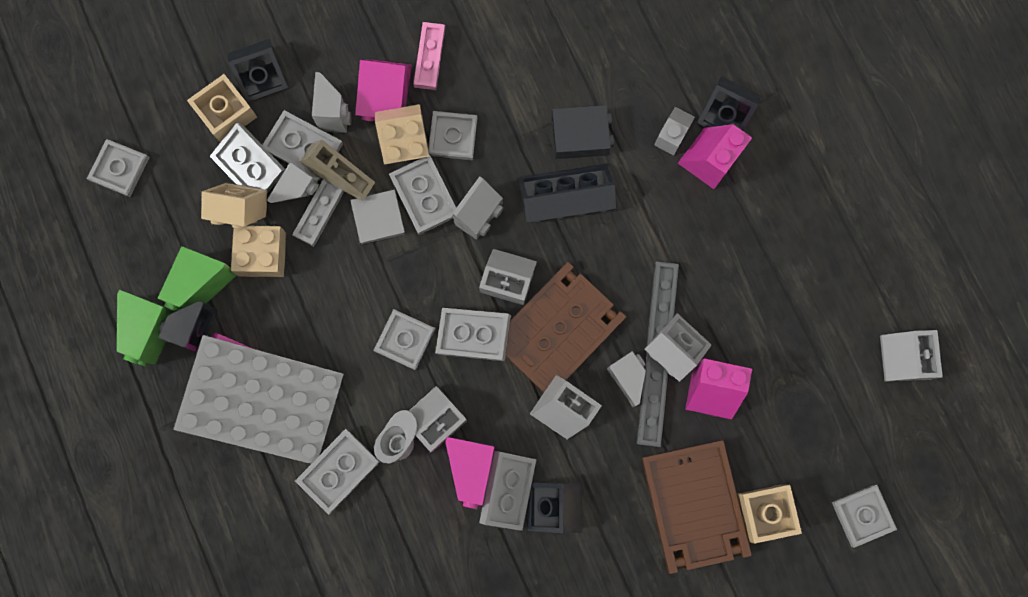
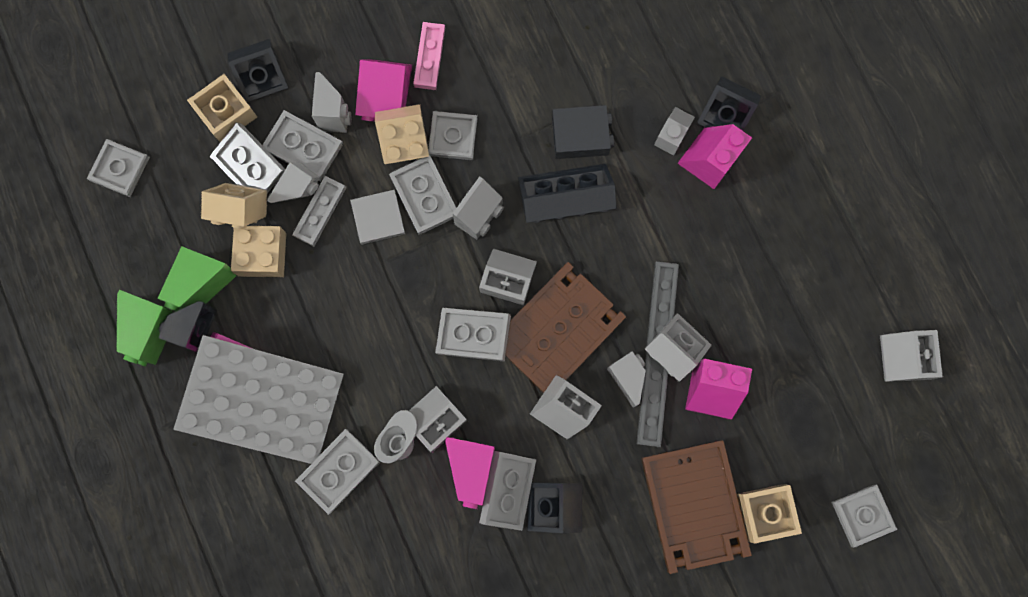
(336, 169): dark tan slope -> none
(404, 339): light grey tile -> none

